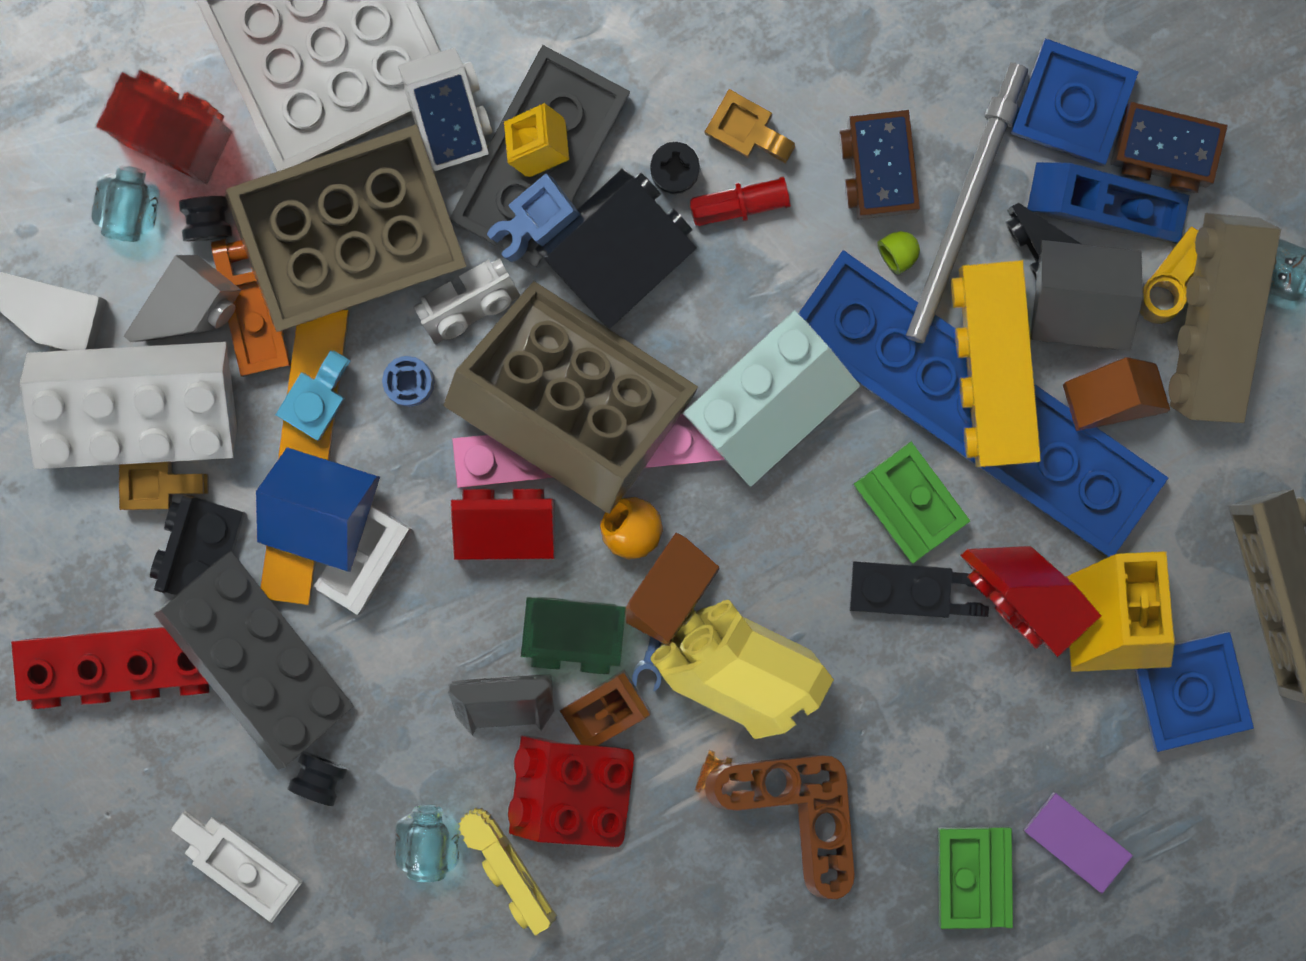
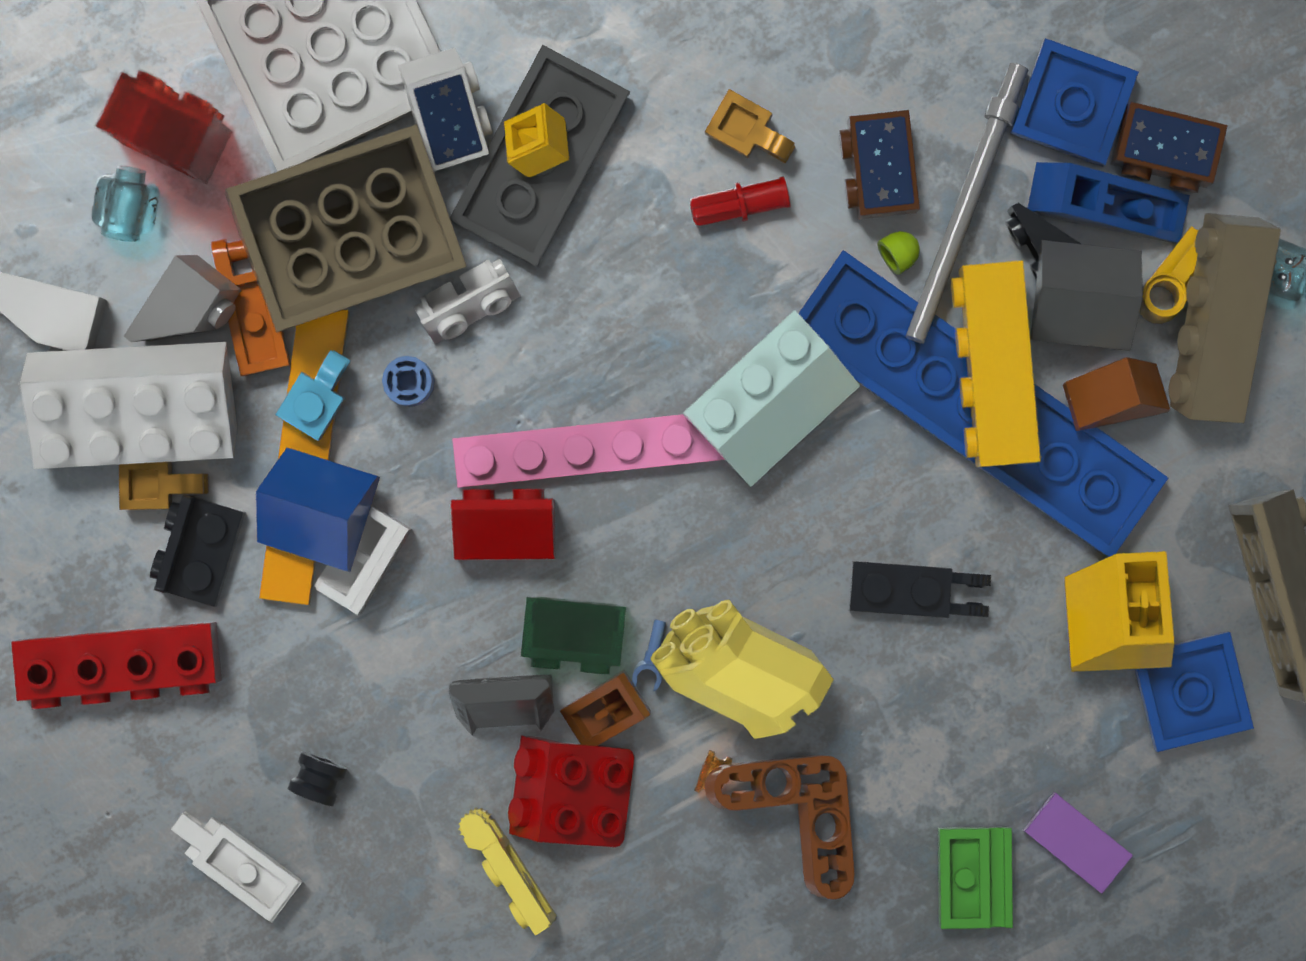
(205, 218): black wheel -> none
(254, 660): dark grey plate -> none
(426, 844): clear light blue head -> none
(540, 215): medium blue plate -> none
(569, 396): dark tan slope -> none
(618, 246): black brick -> none
(632, 528): light orange piece -> none
(670, 590): dark orange slope -> none
(674, 176): black wheel -> none
(911, 502): bright green plate -> none
(1031, 595): red slope -> none

